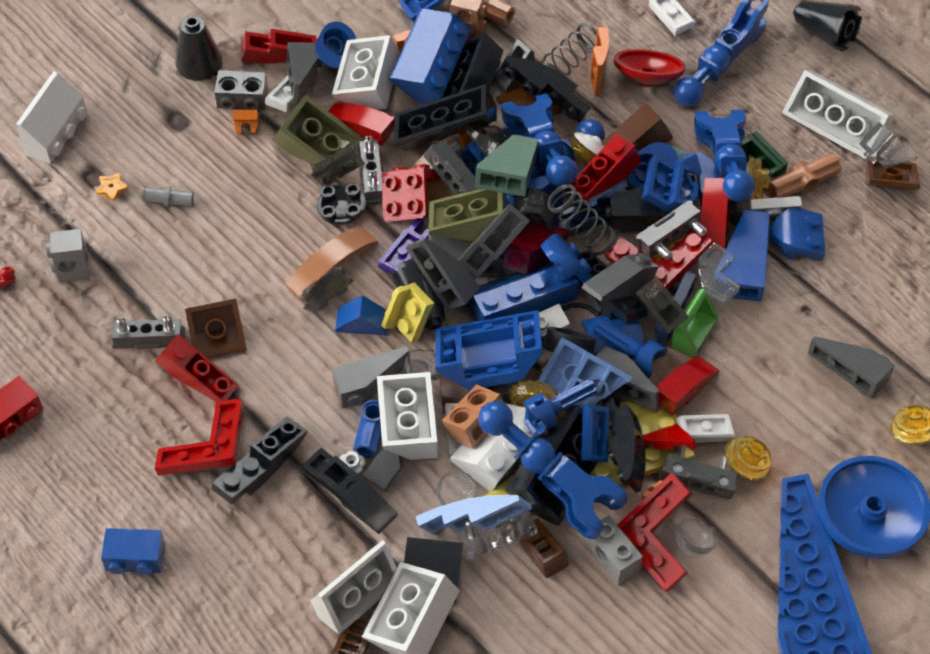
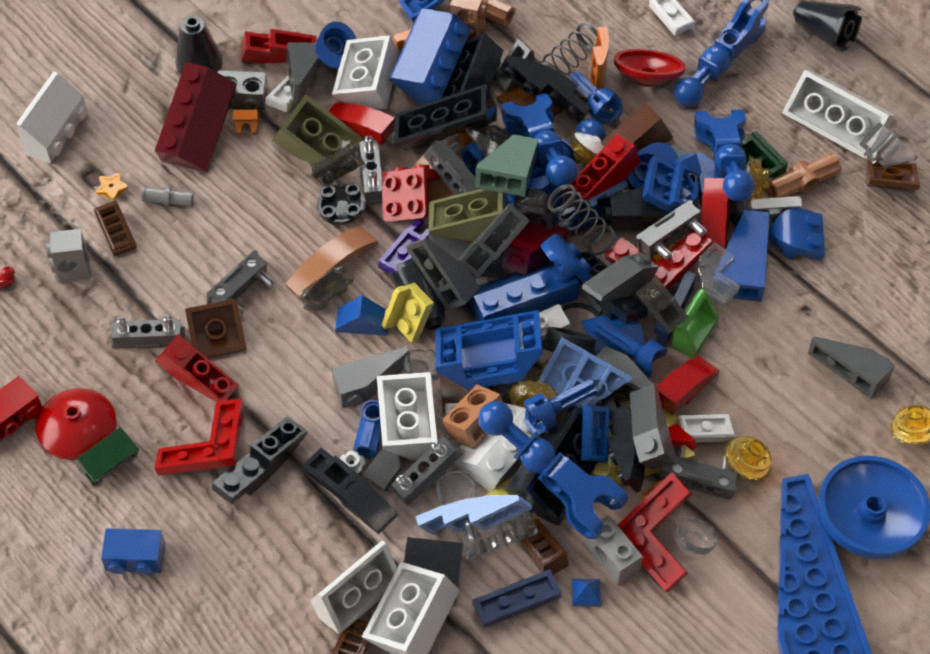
(73, 435): none -> red dish
(106, 455): none -> dark green hinge
(107, 215): none -> reddish brown slope
(195, 118): none -> dark red slope
(240, 279): none -> dark grey piece
(409, 488): none -> dark grey piece
(516, 598): none -> dark blue plate
(586, 592): none -> blue slope
(599, 100): none -> blue piece
(650, 428): none -> dark grey slope

